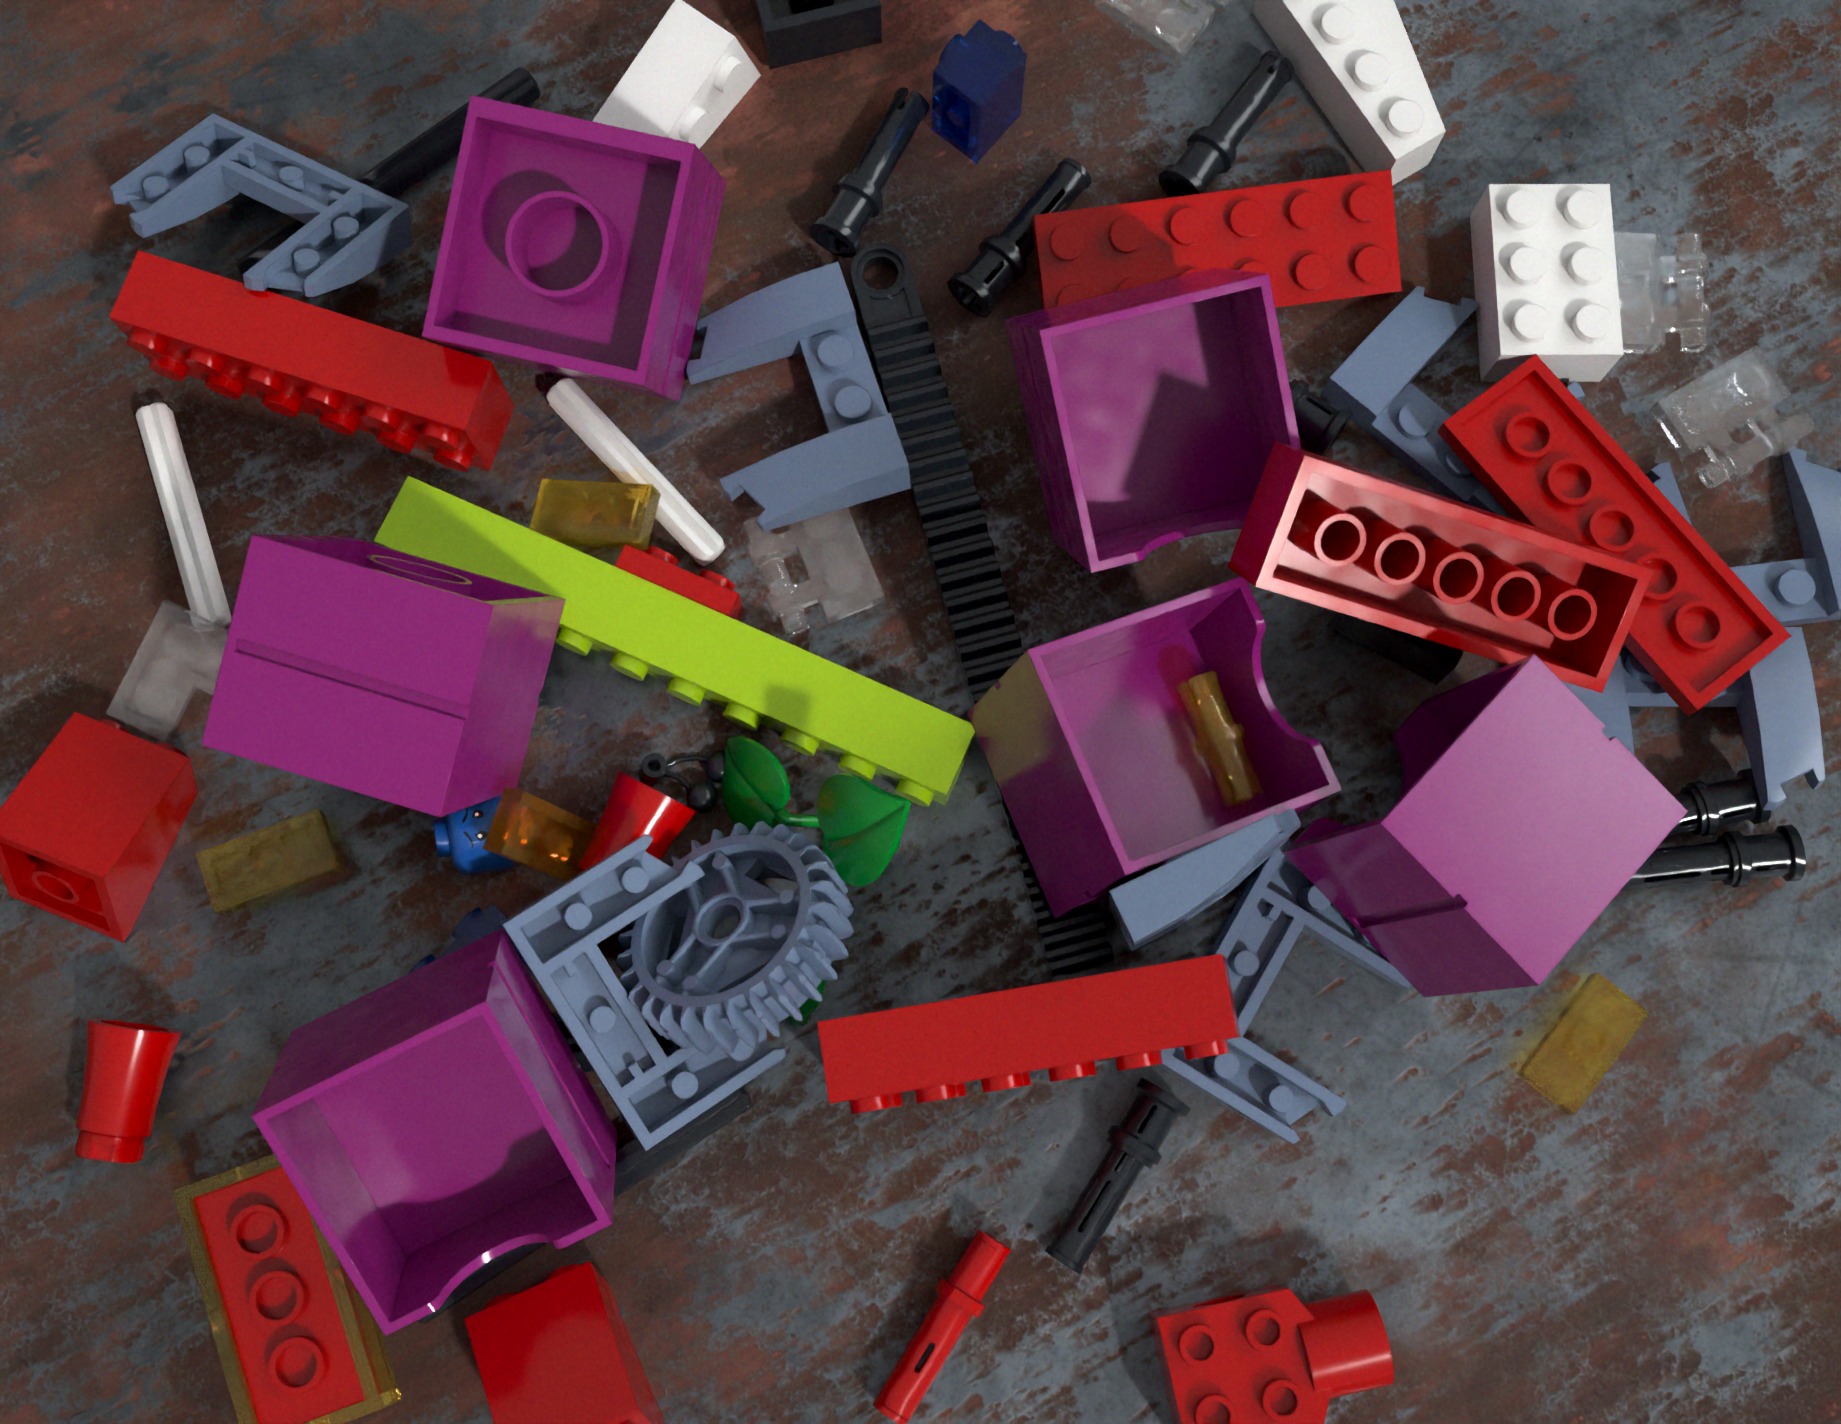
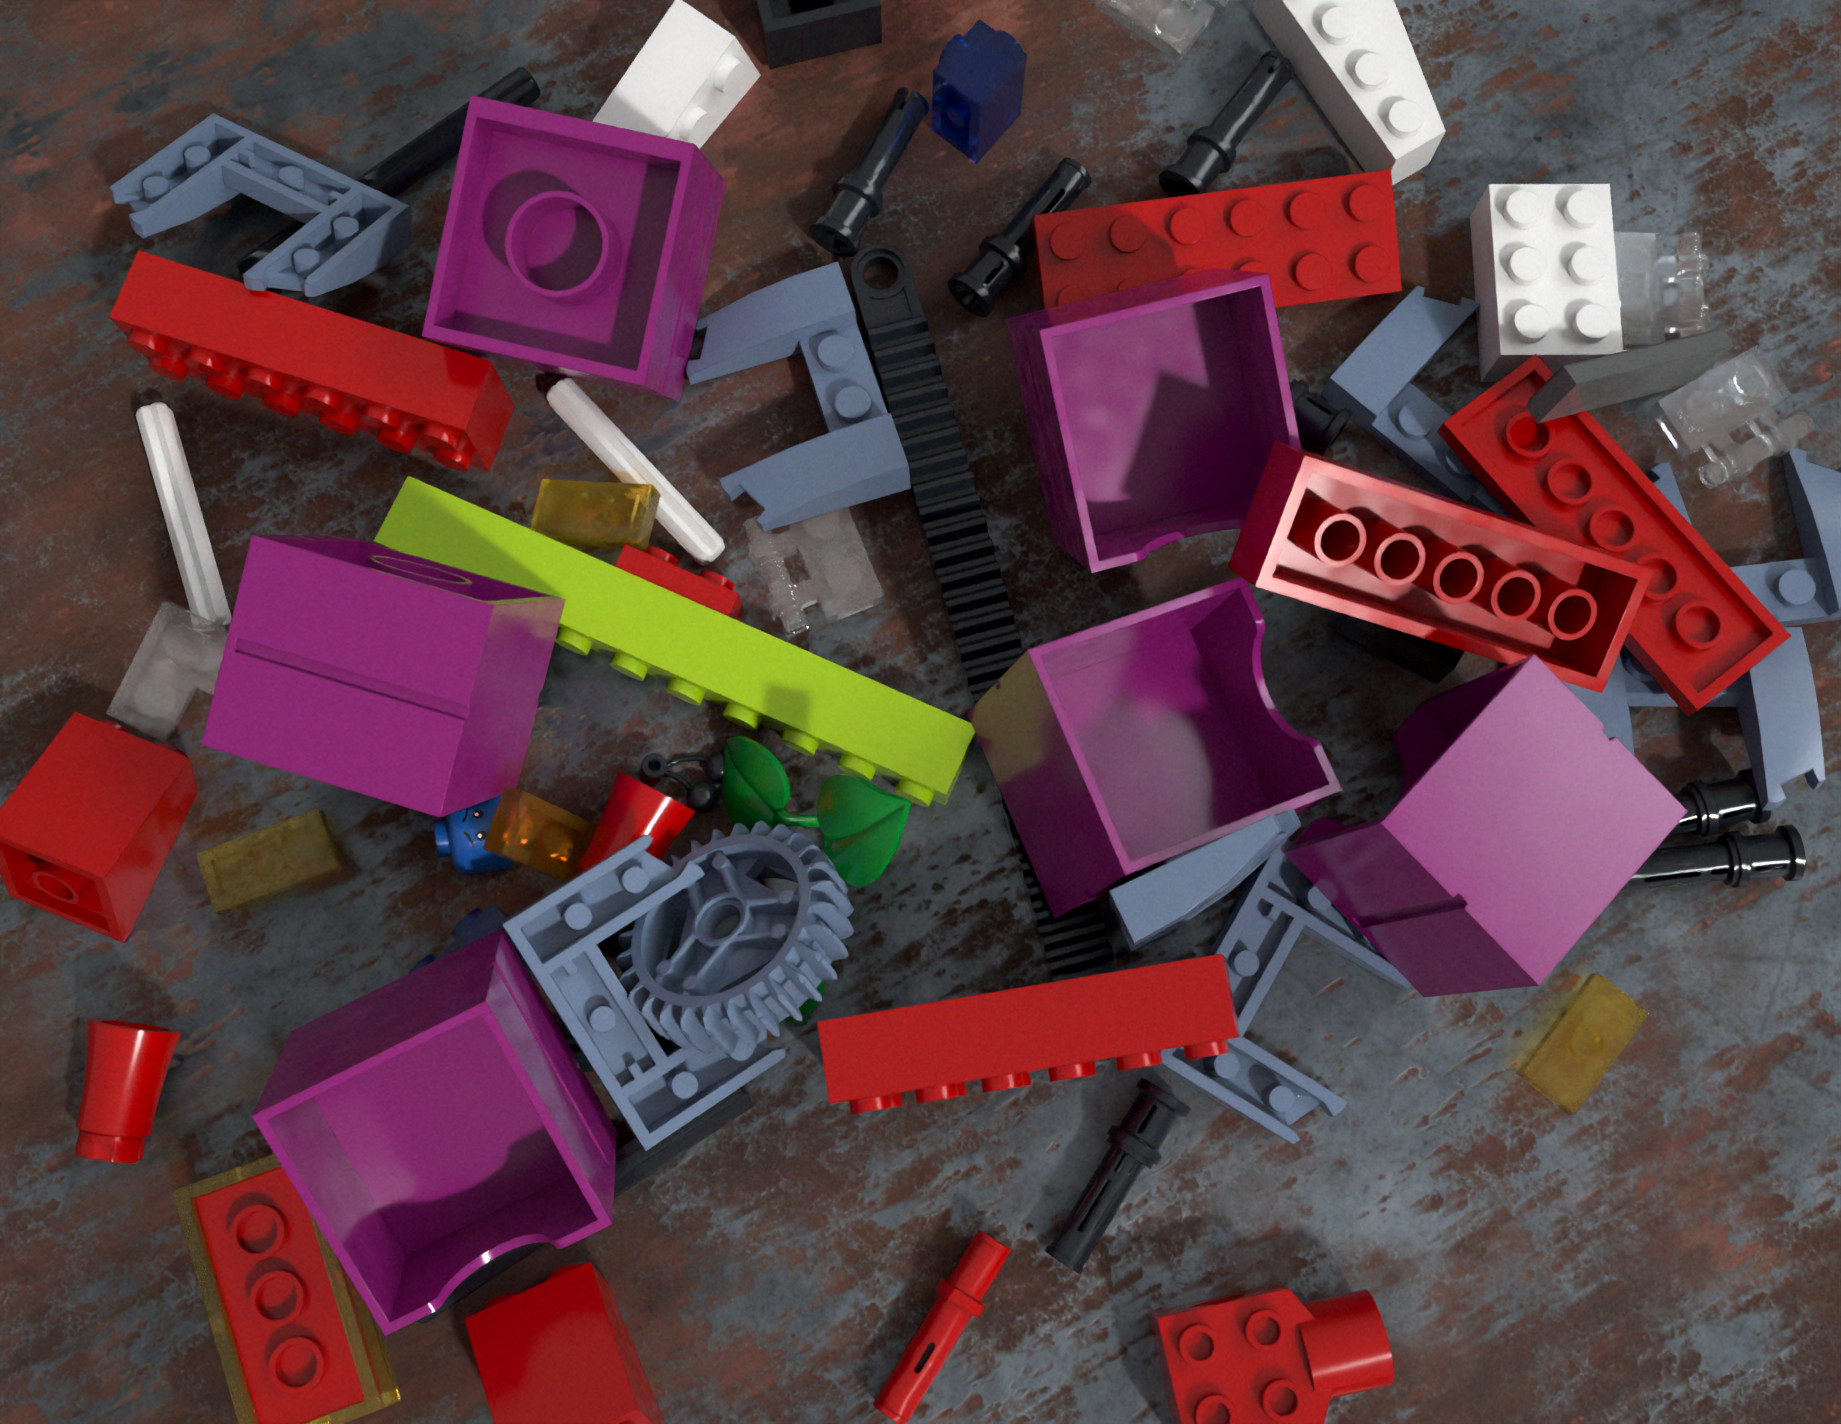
(1220, 739): clear yellow pin -> none
(1627, 375): none -> dark grey tile

